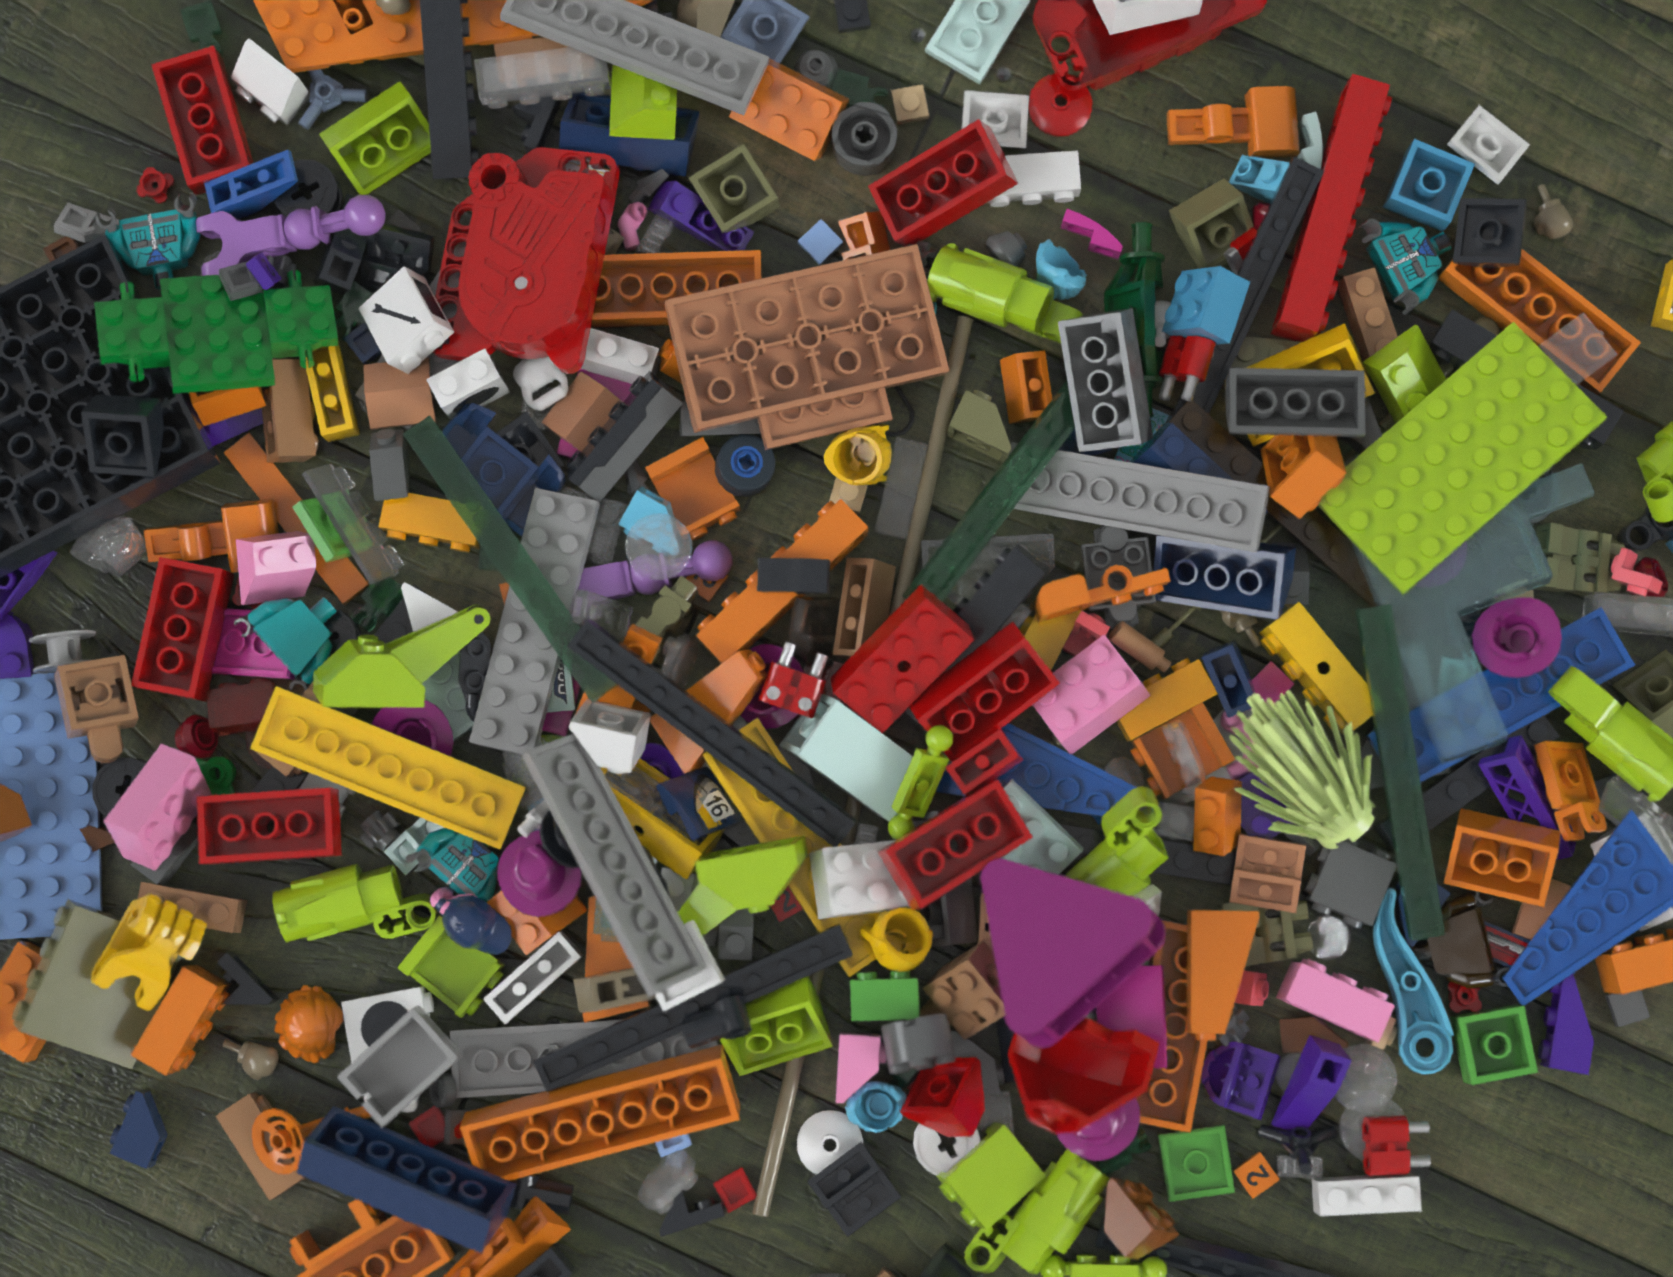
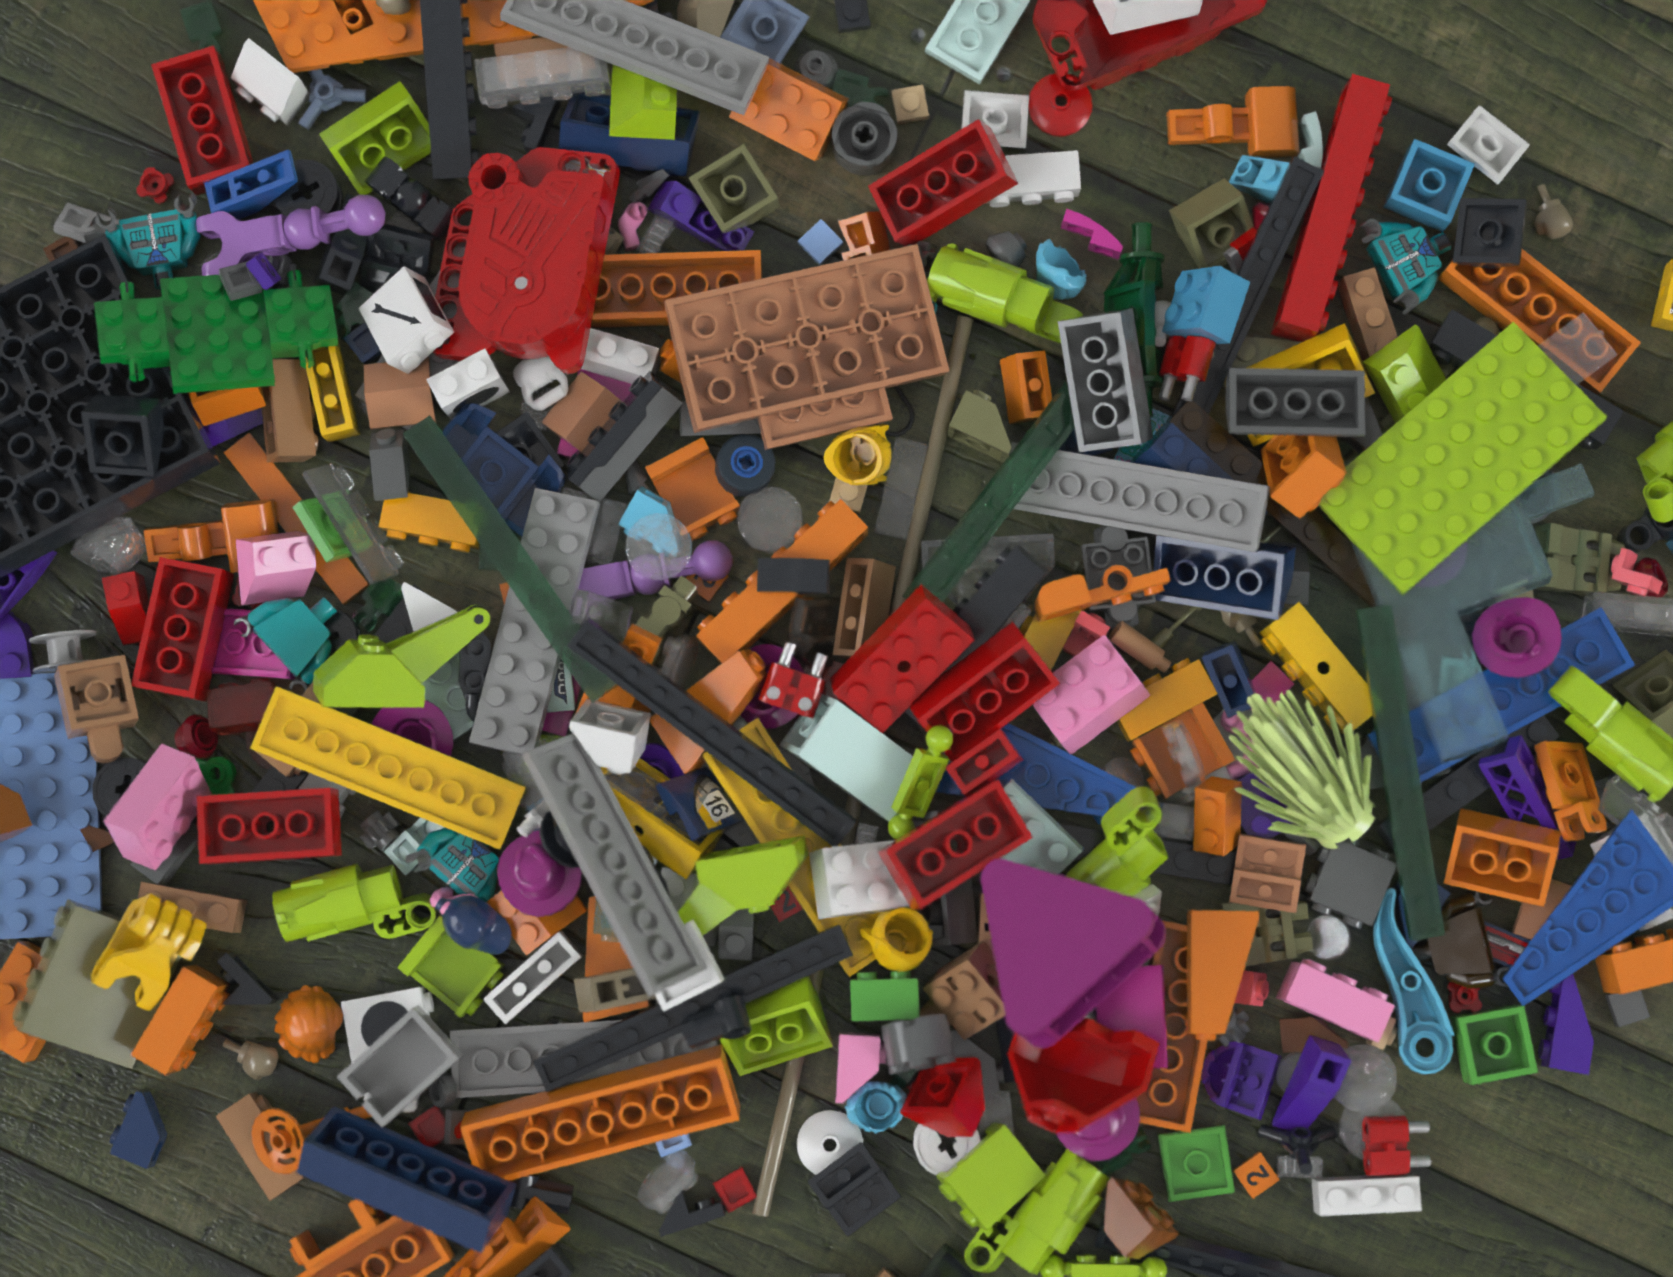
(127, 605): none -> red slope
(410, 197): none -> black piece
(769, 519): none -> clear tile

